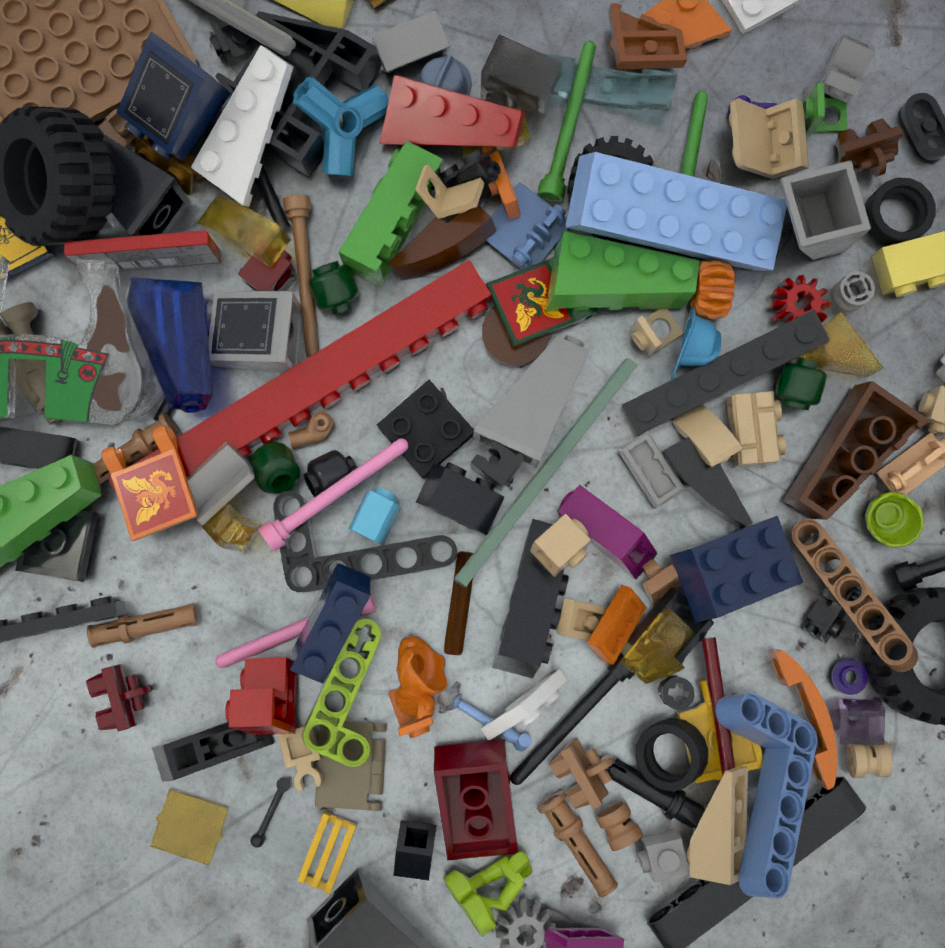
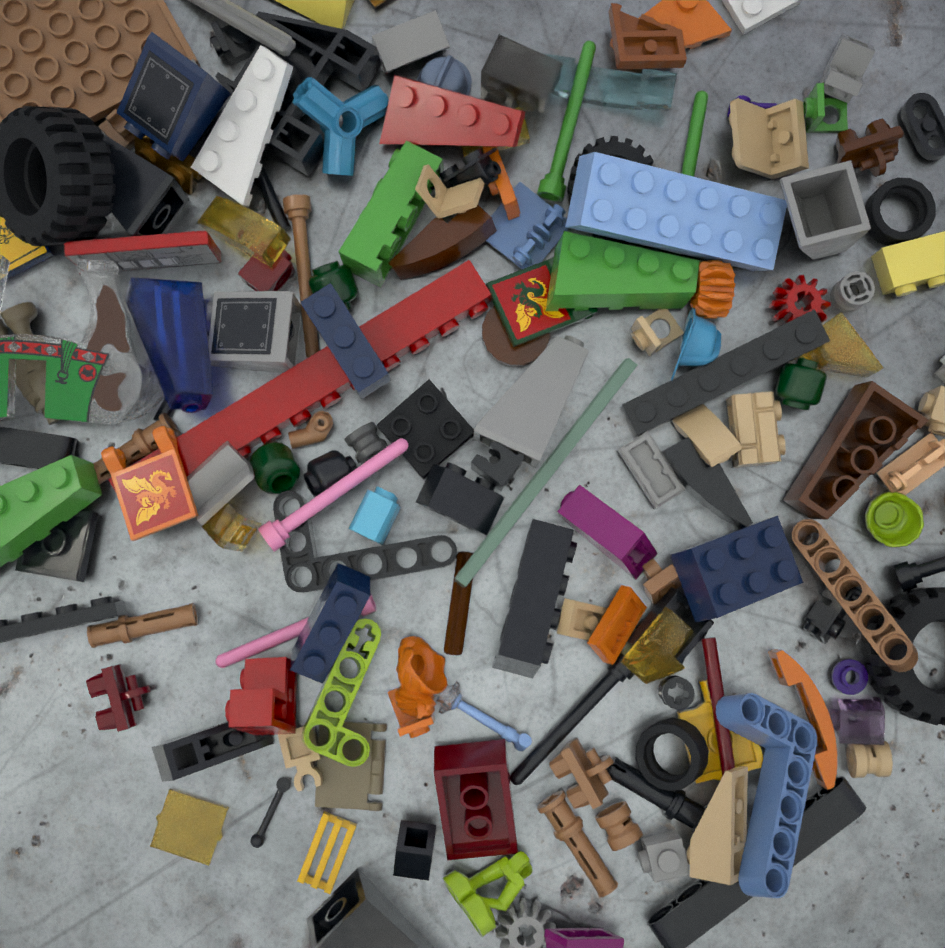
(346, 341): none -> dark blue brick
(366, 442): none -> dark grey wheel
(527, 706): white wing -> none
(562, 545): tan brick -> none

